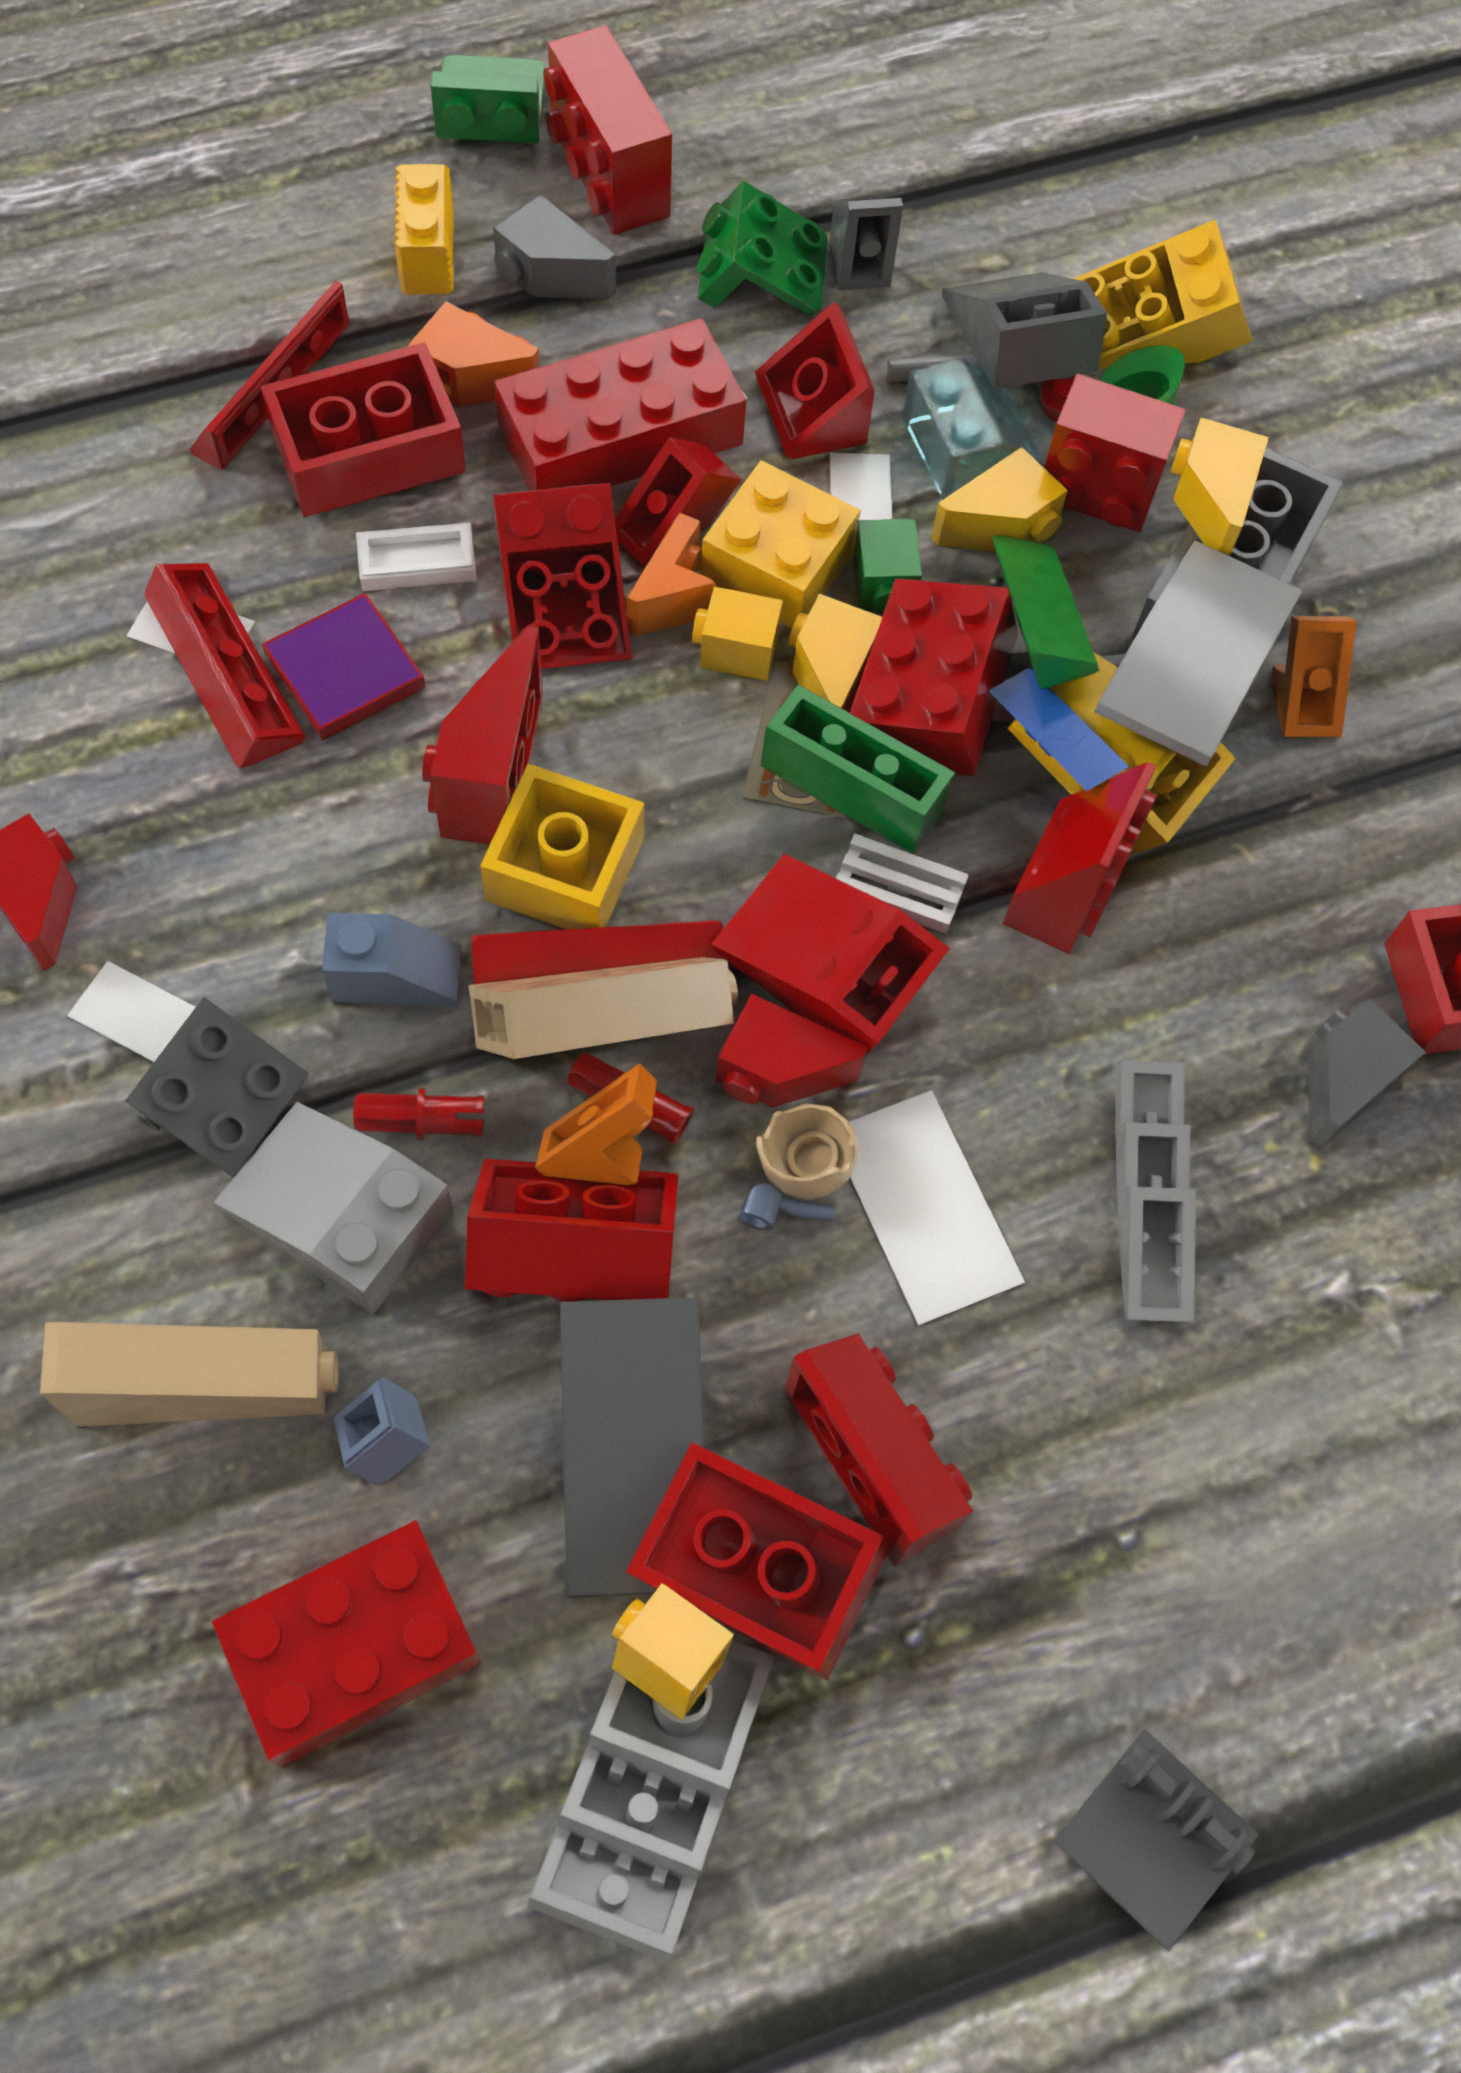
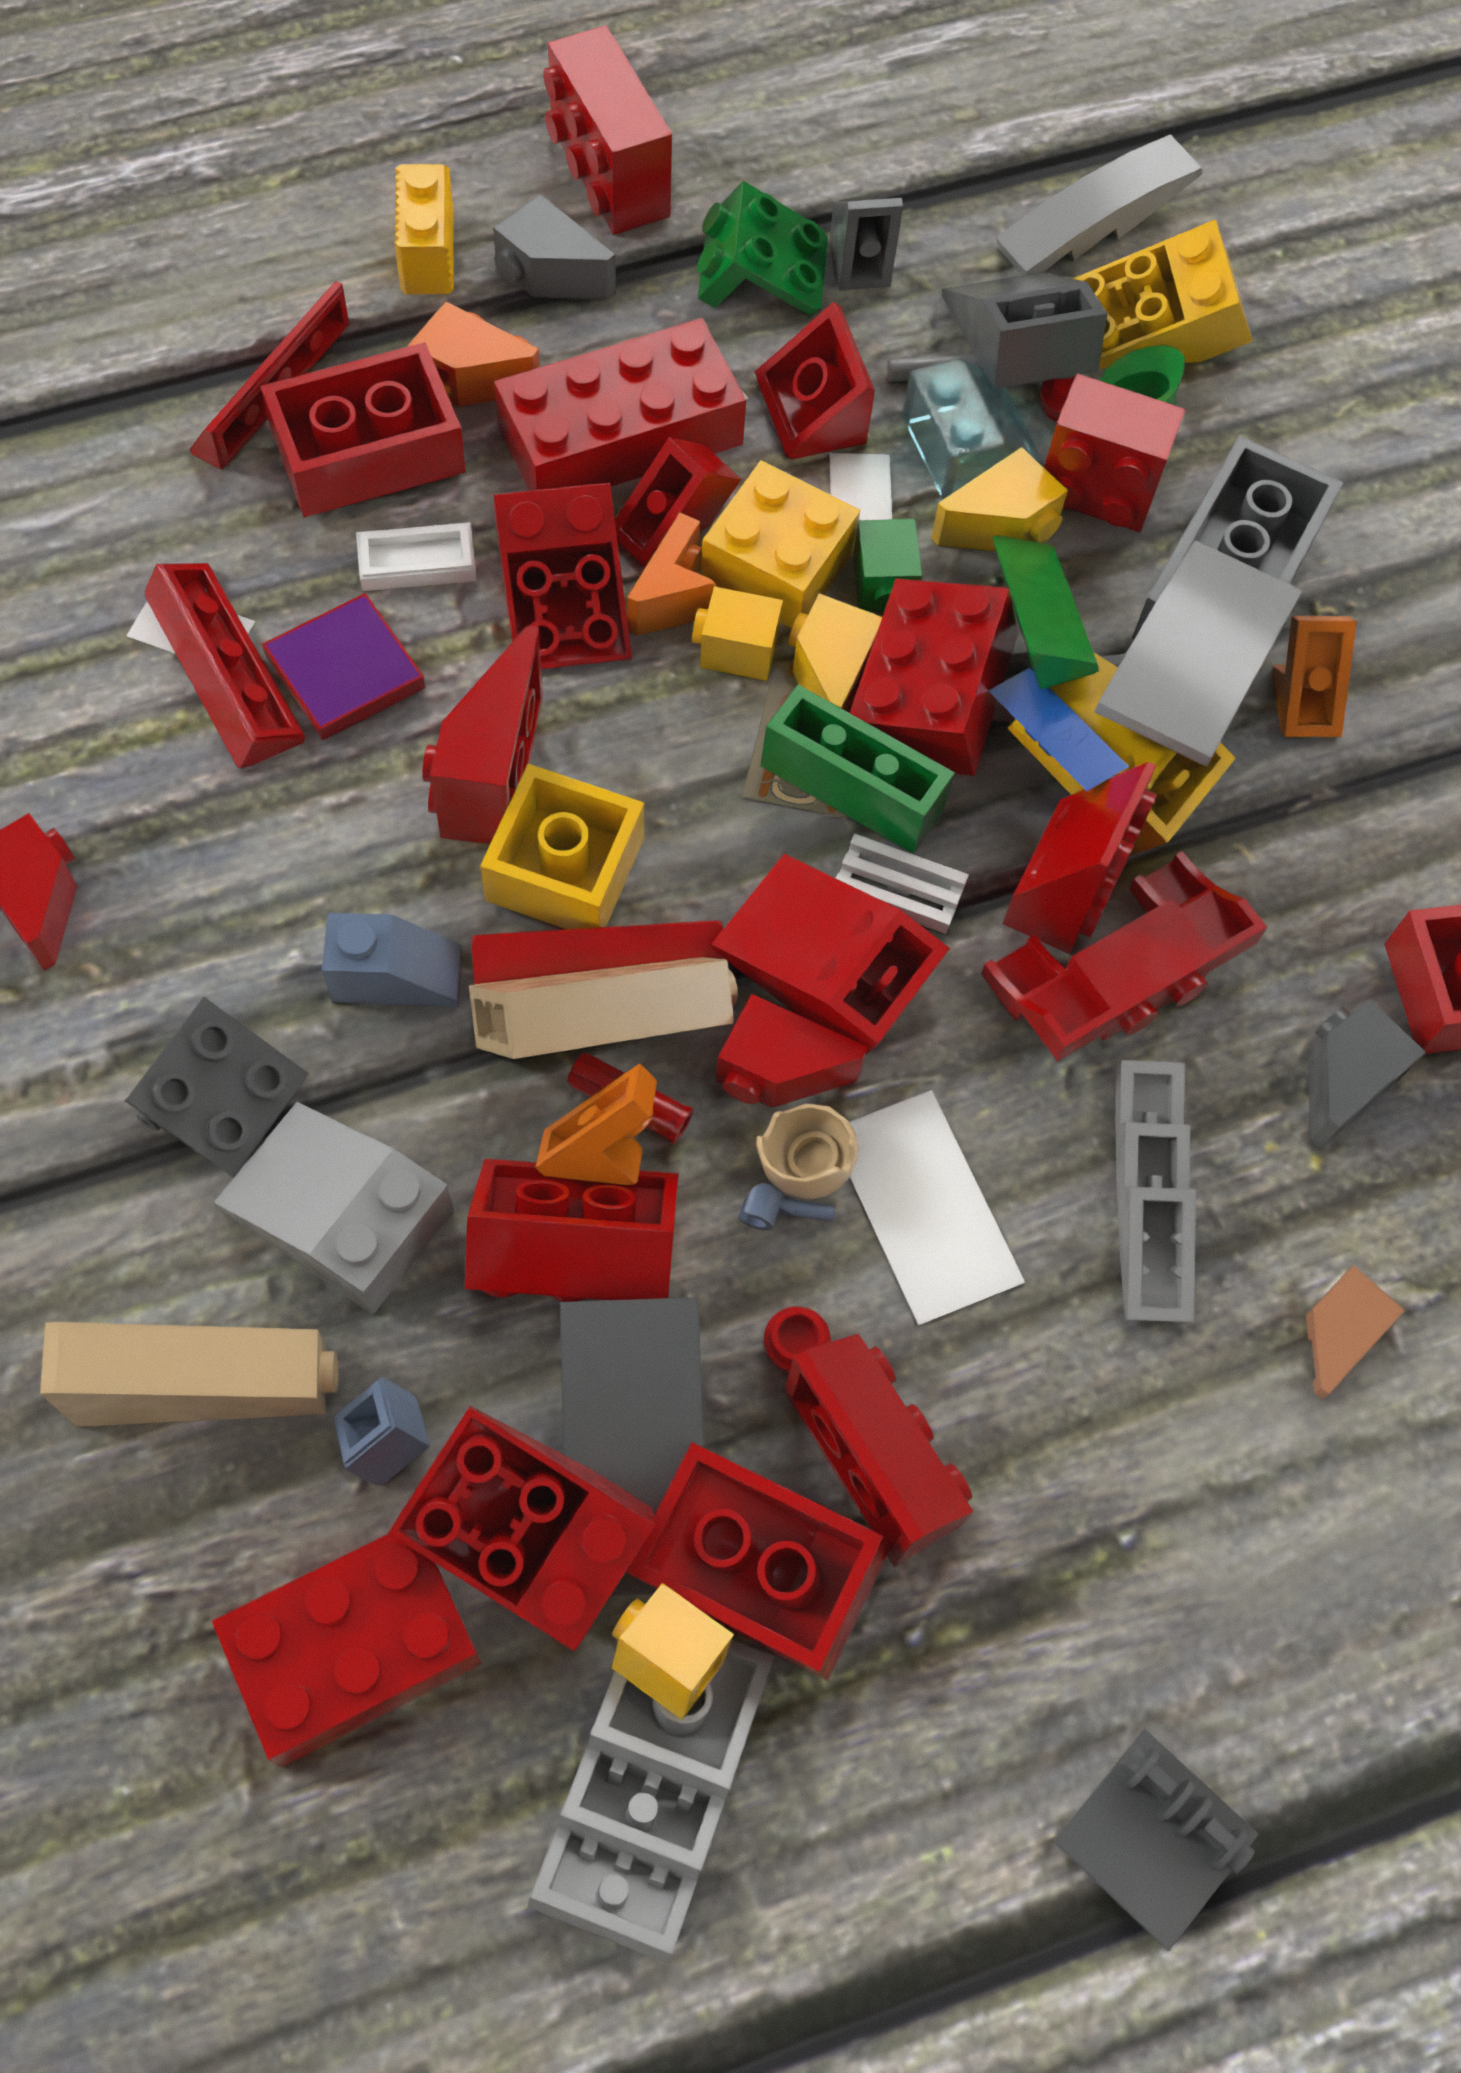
(131, 1011): white sticker -> none
(417, 1114): red axle -> none
(488, 98): green bracket -> none
(525, 1525): none -> red slope
(793, 1332): none -> red plate
(1099, 204): none -> light grey slope
(1134, 970): none -> red bracket
(1217, 480): yellow slope -> none
(1347, 1326): none -> nougat tile

